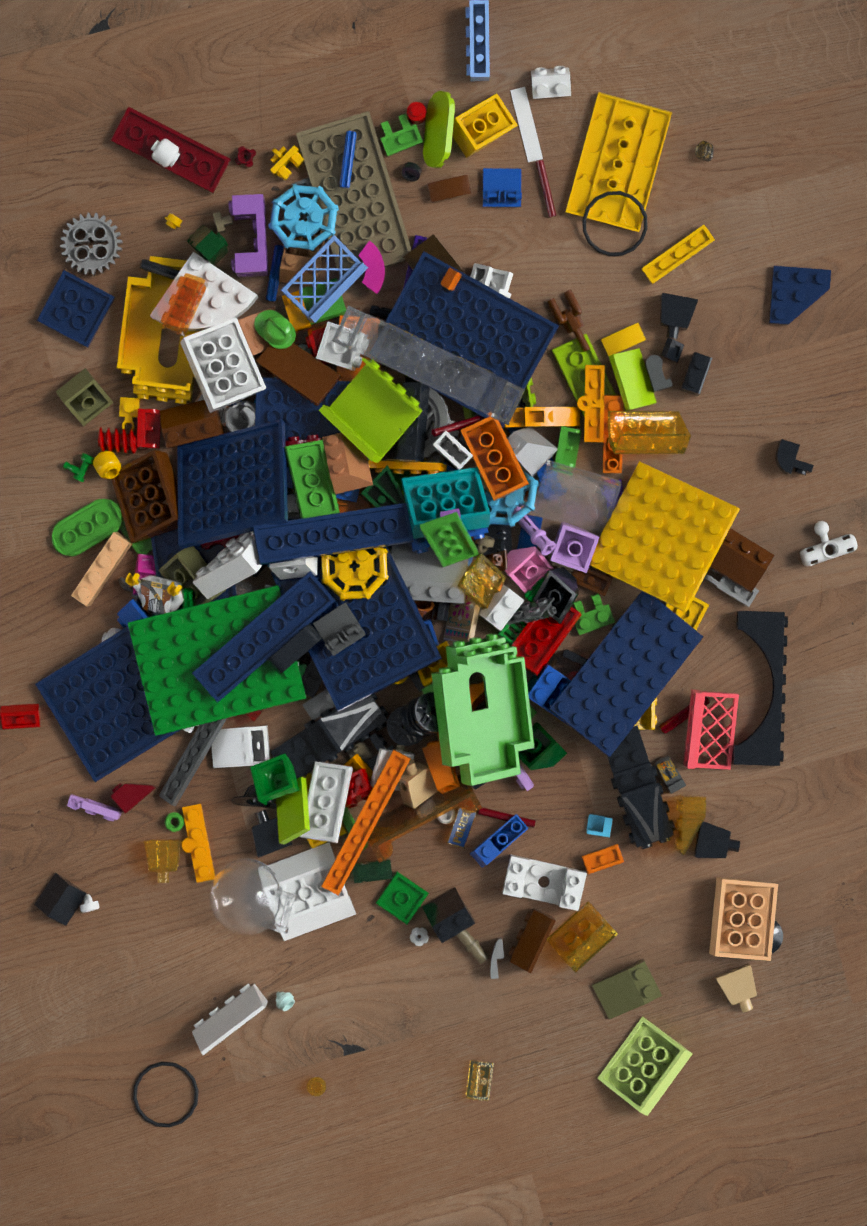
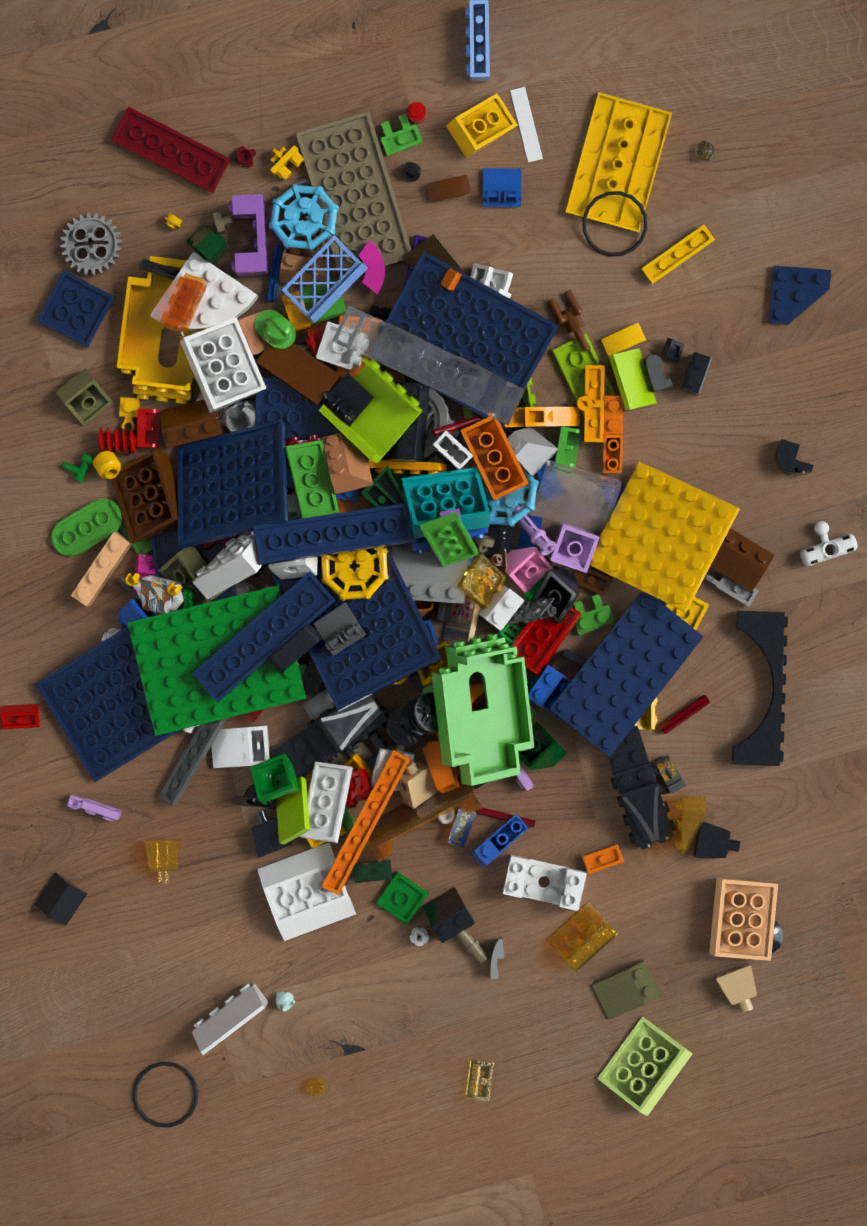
(88, 904): white tile -> none
(130, 794): dark red slope -> none
(165, 152): white head -> none
(169, 826): bright green plate -> none
(198, 843): light orange hinge -> none
(248, 898): clear windscreen -> none
(348, 157): blue axle -> none
(348, 399): none -> black hinge
(438, 129): lime tile -> none
(531, 940): reddish brown slope -> none
(546, 188): dark red bar -> none
(551, 82): white bracket -> none
(599, 825): medium azure panel -> none
(647, 432): clear yellow slope -> none
(676, 313): black torso -> none
(695, 725): coral fence -> none

